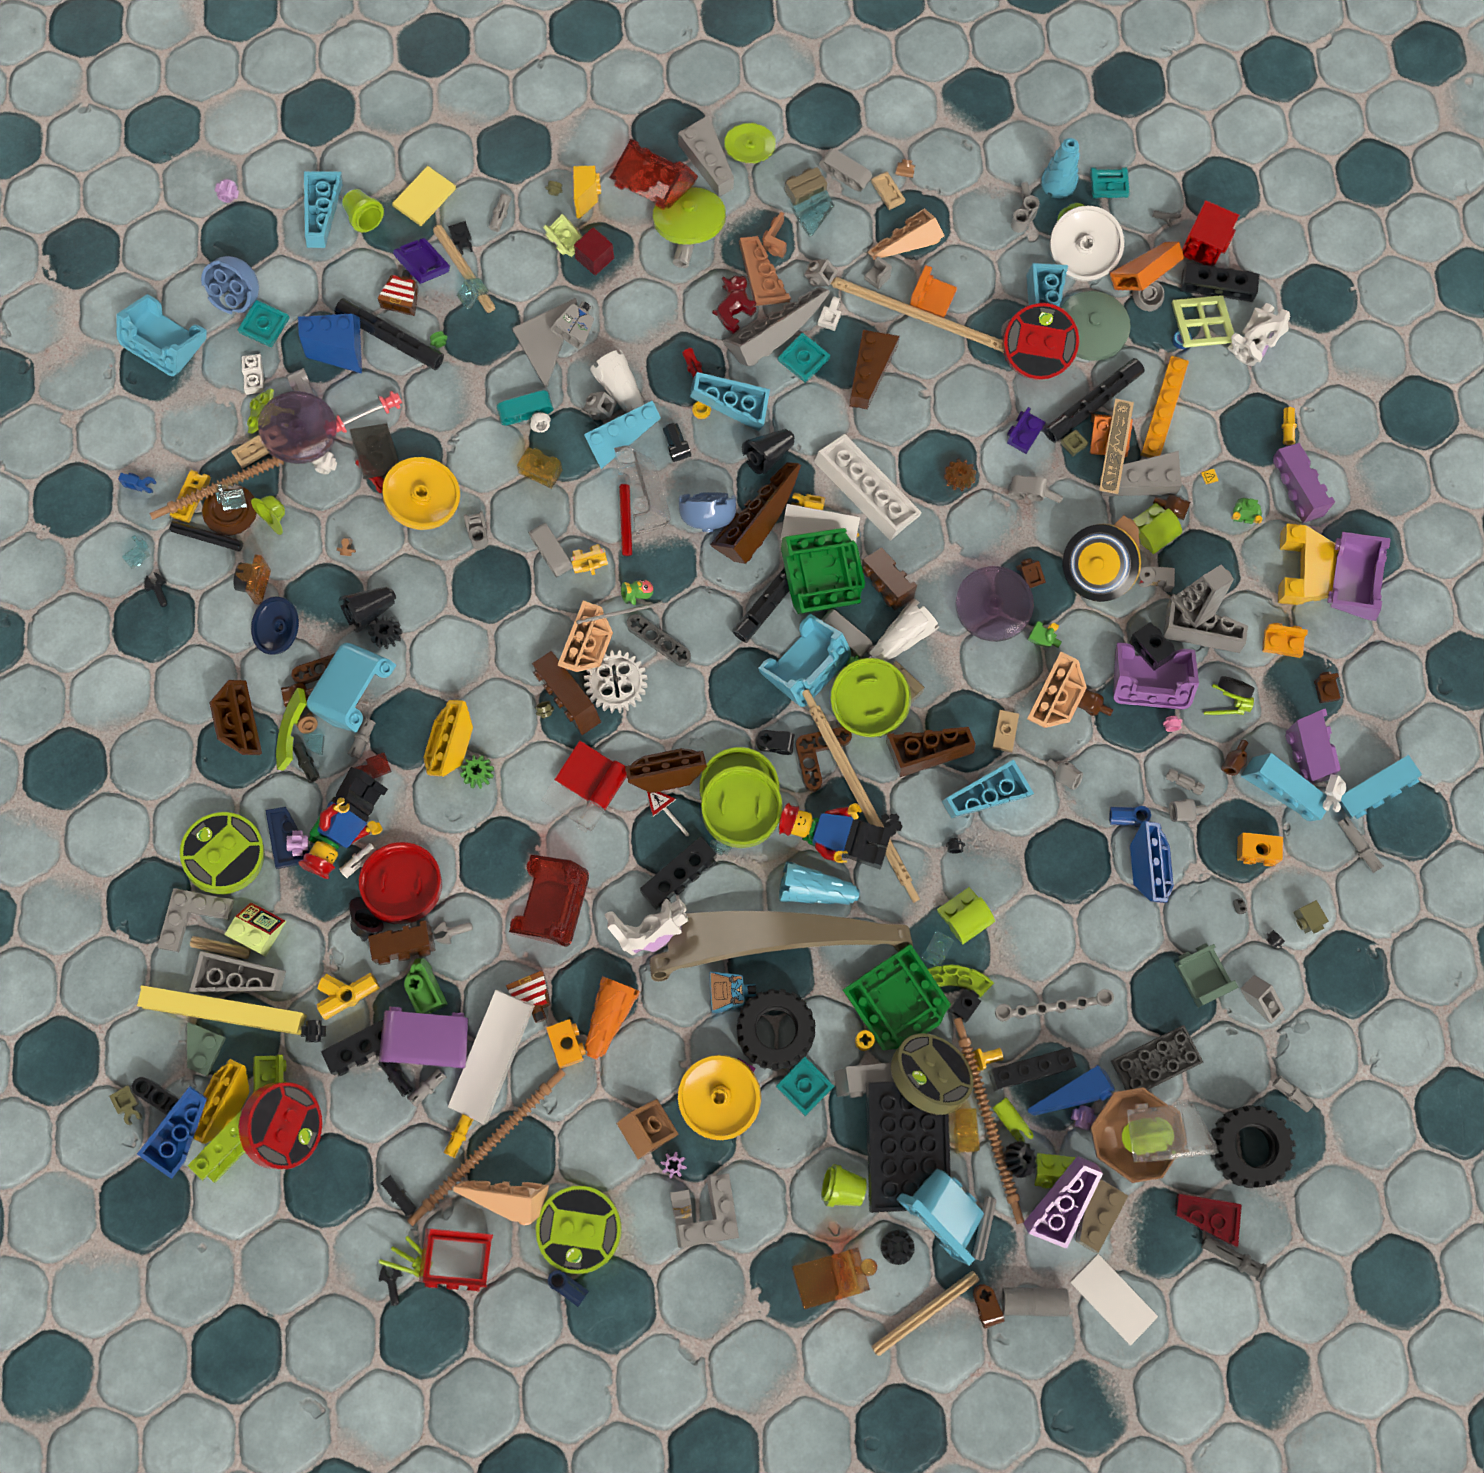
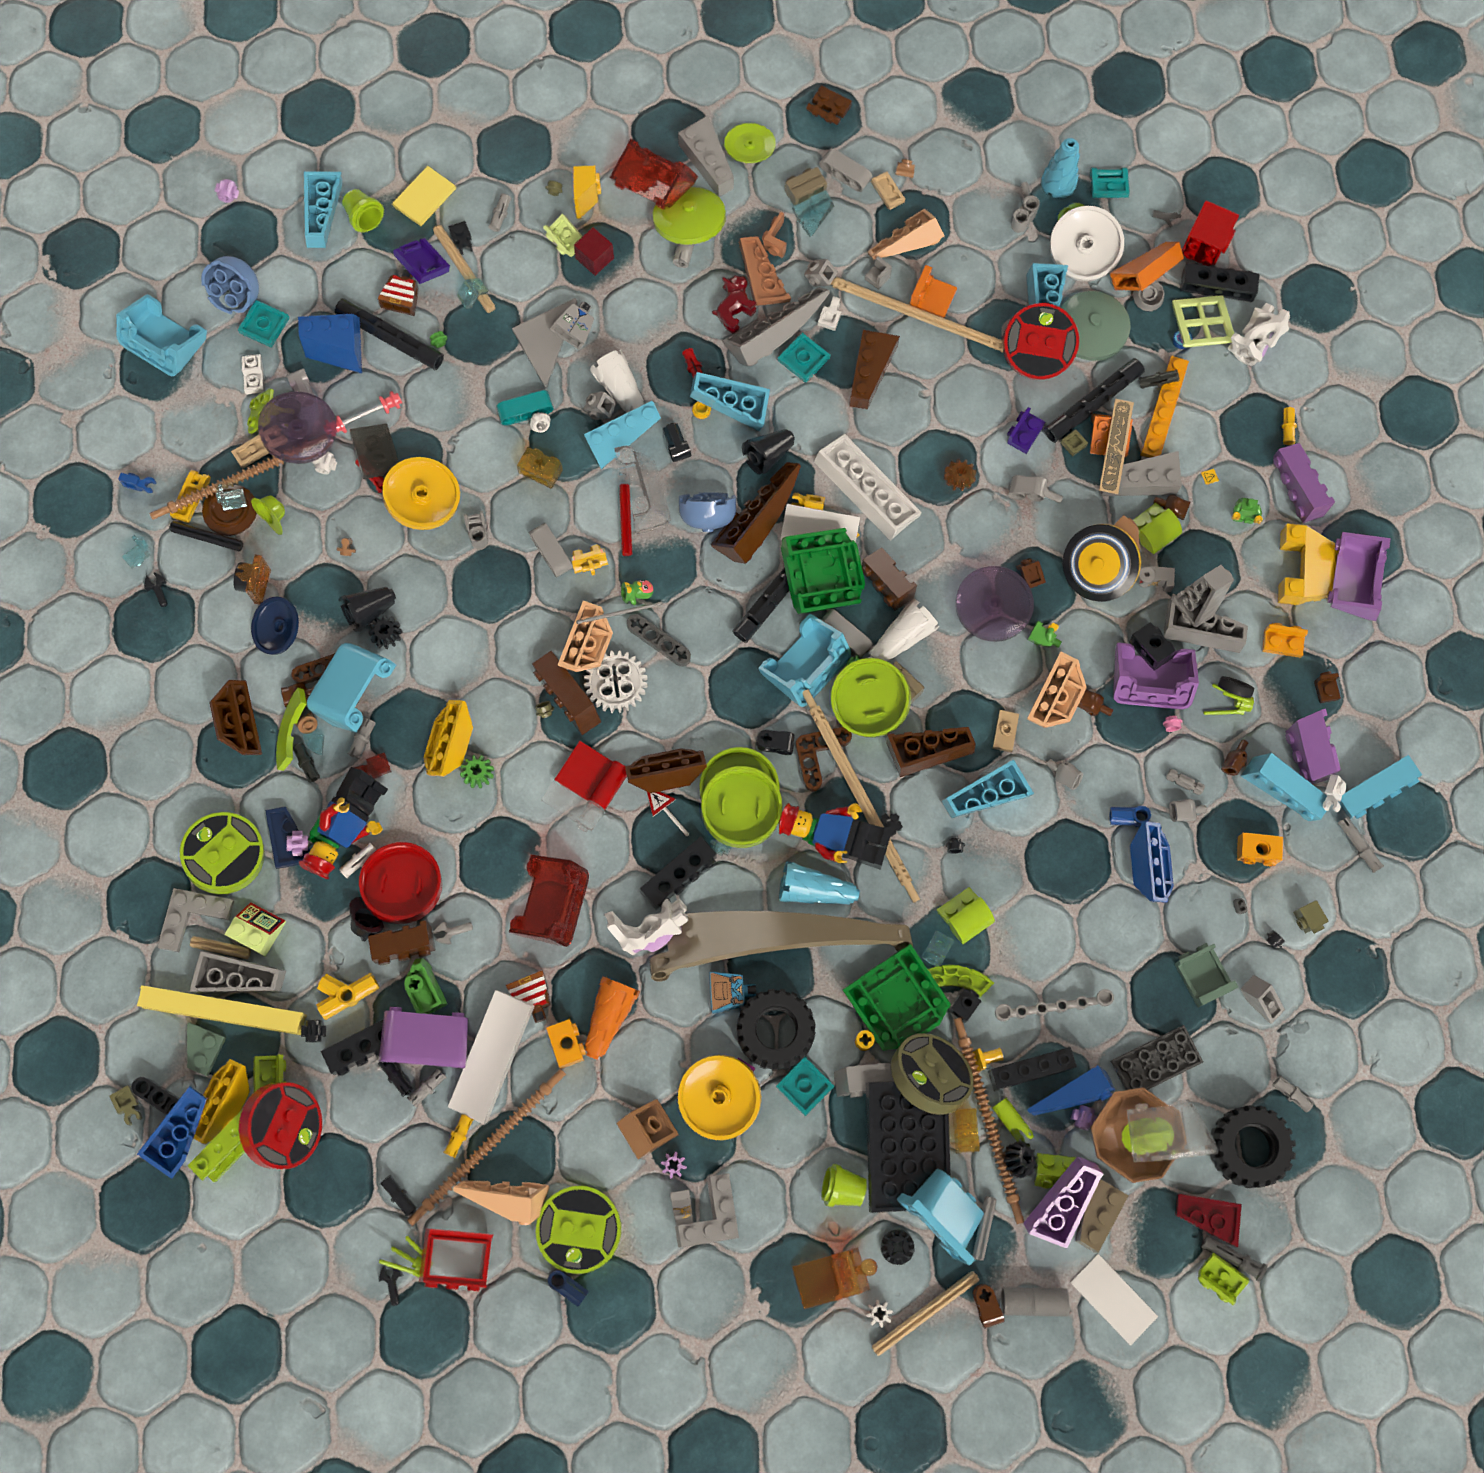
(830, 101): none -> reddish brown plate
(883, 1317): none -> white gear
(1159, 379): none -> pearl dark grey pin
(1222, 1278): none -> lime bracket

